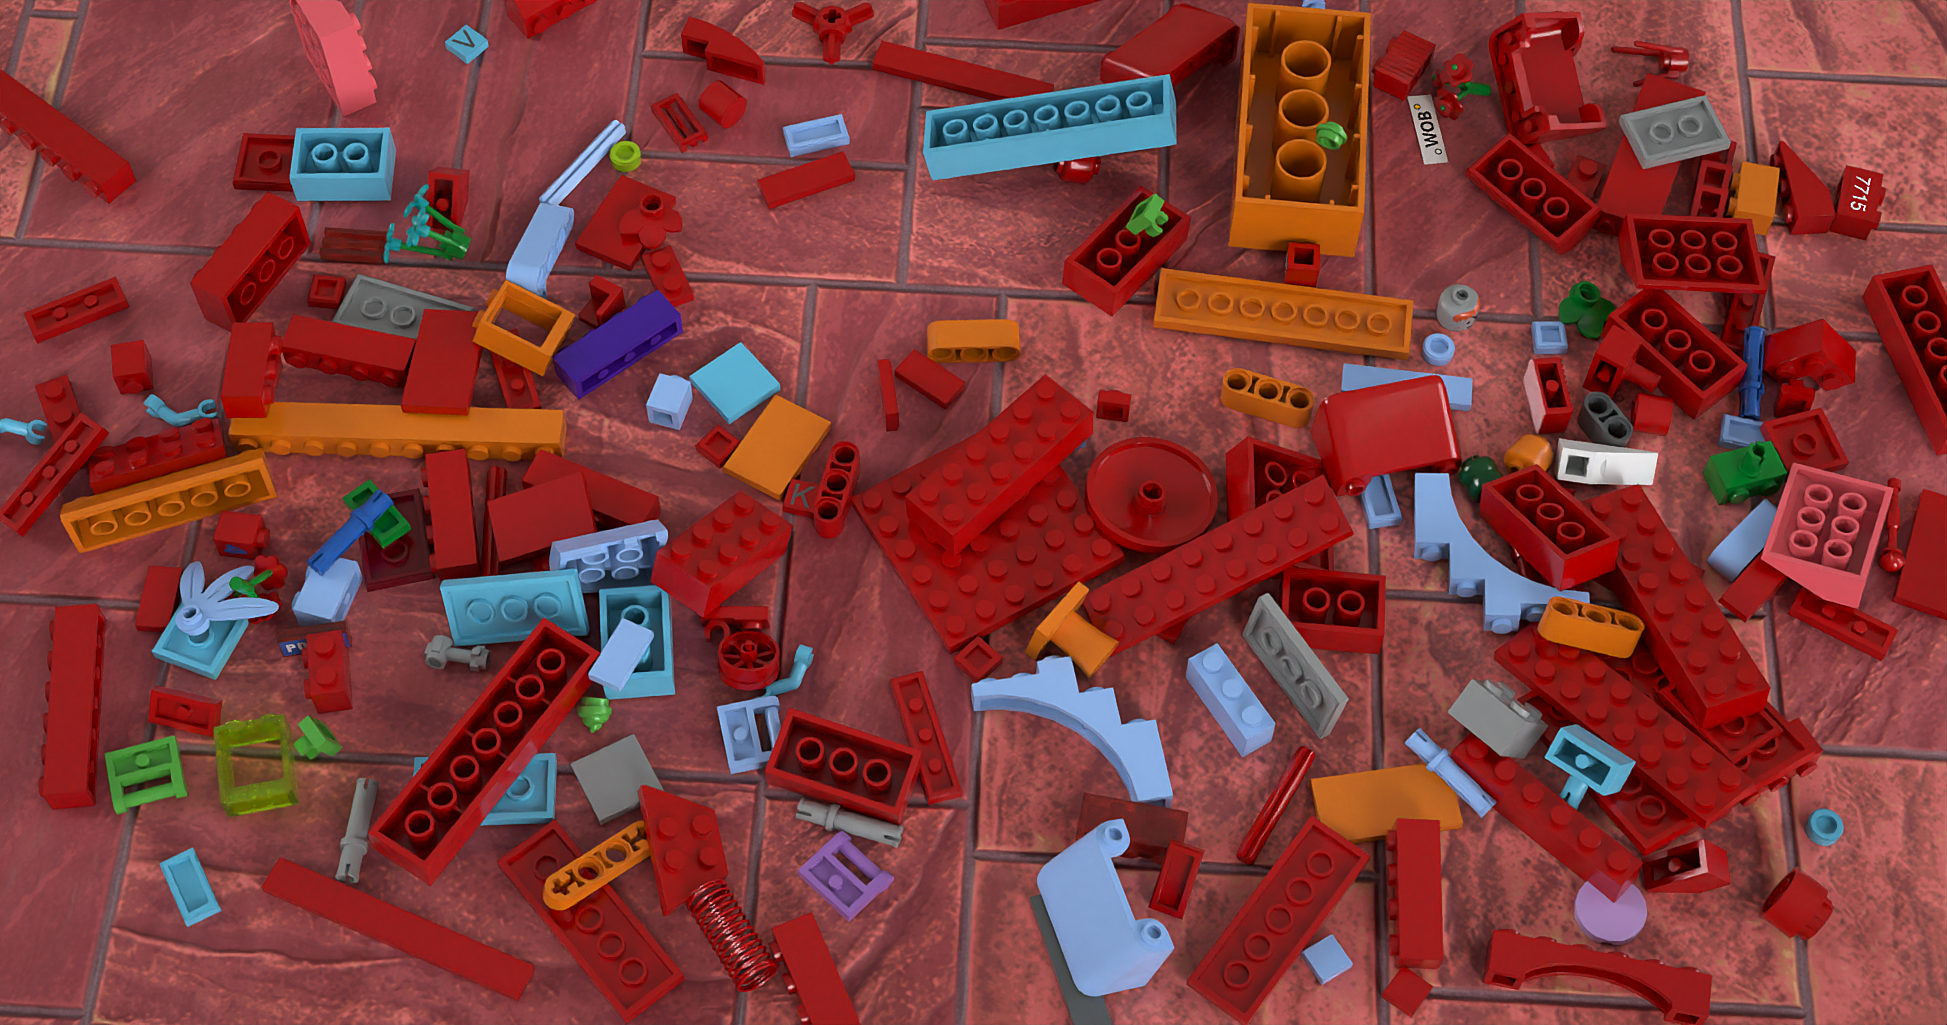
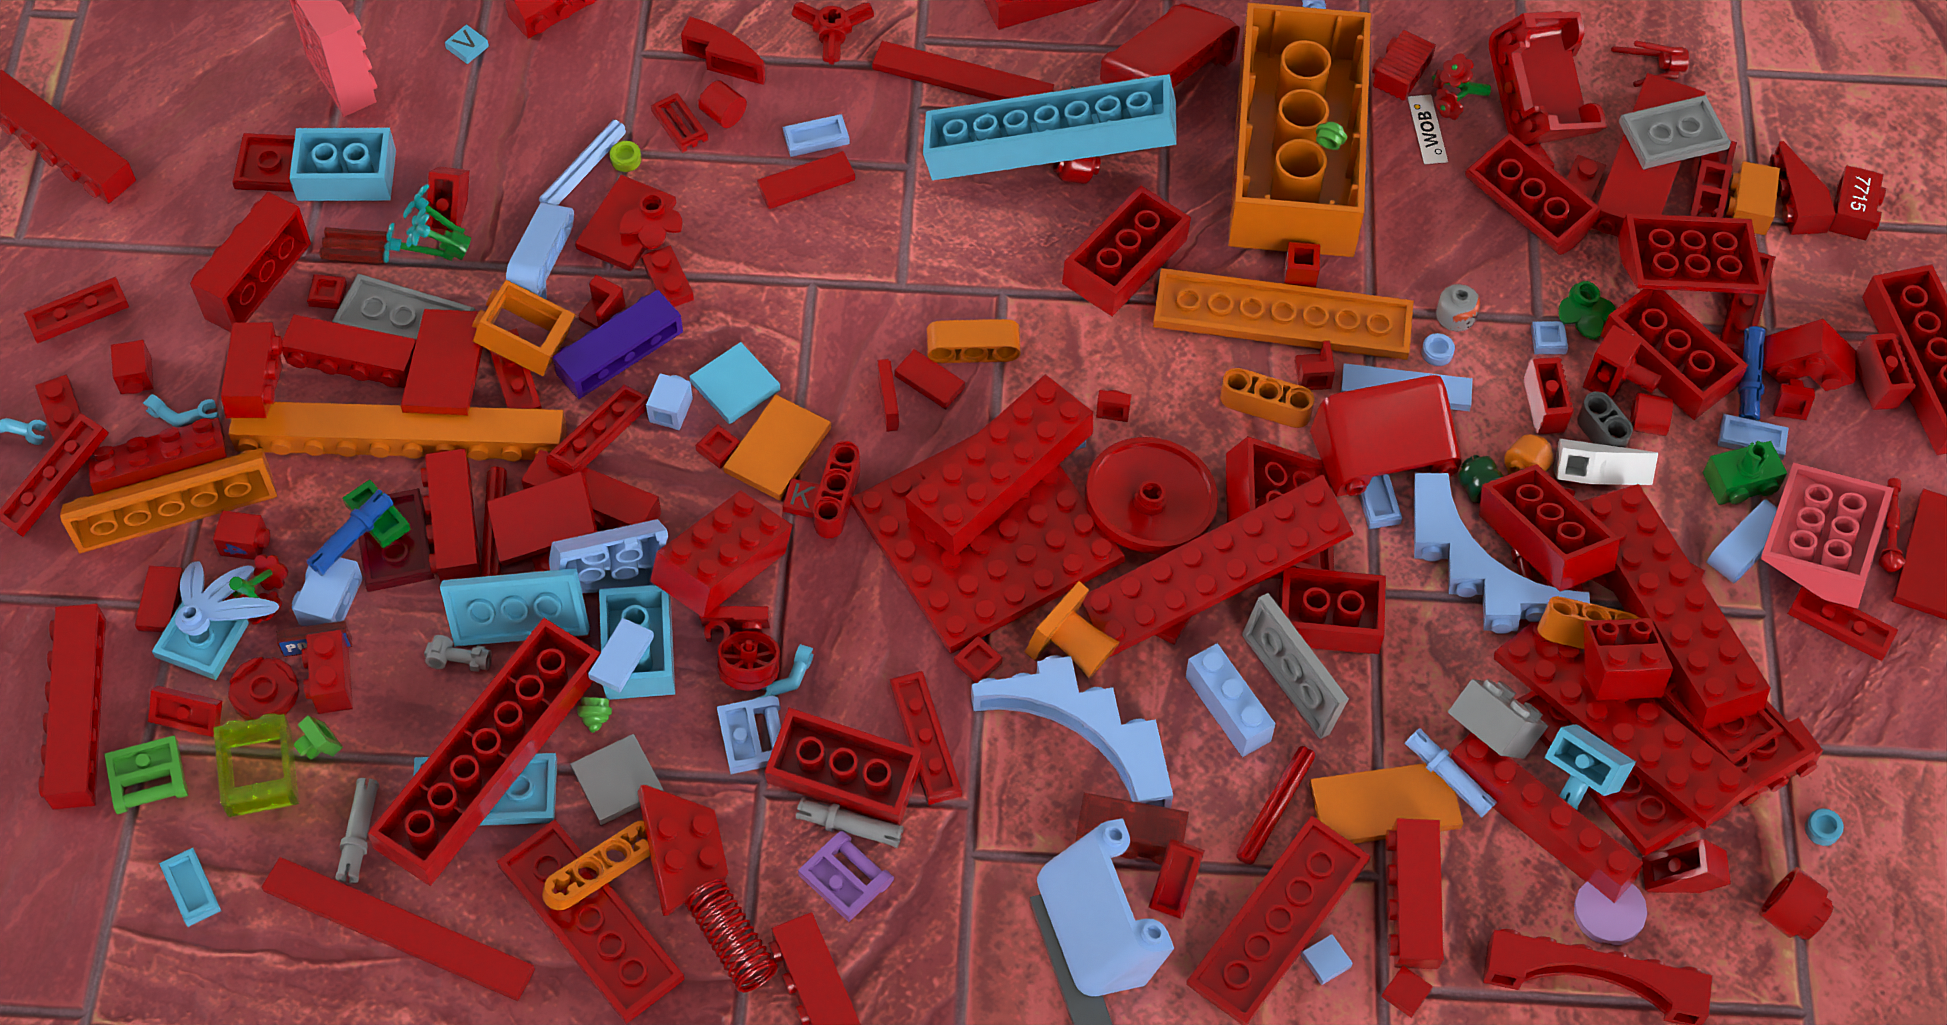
(263, 688): none -> red tile
(598, 431): none -> red tile
(1147, 215): bright green tile -> none
(1316, 370): none -> red panel
(1625, 659): none -> red slope
(1752, 589): red slope -> none
(1805, 440): red plate -> none
(1883, 371): none -> red brick

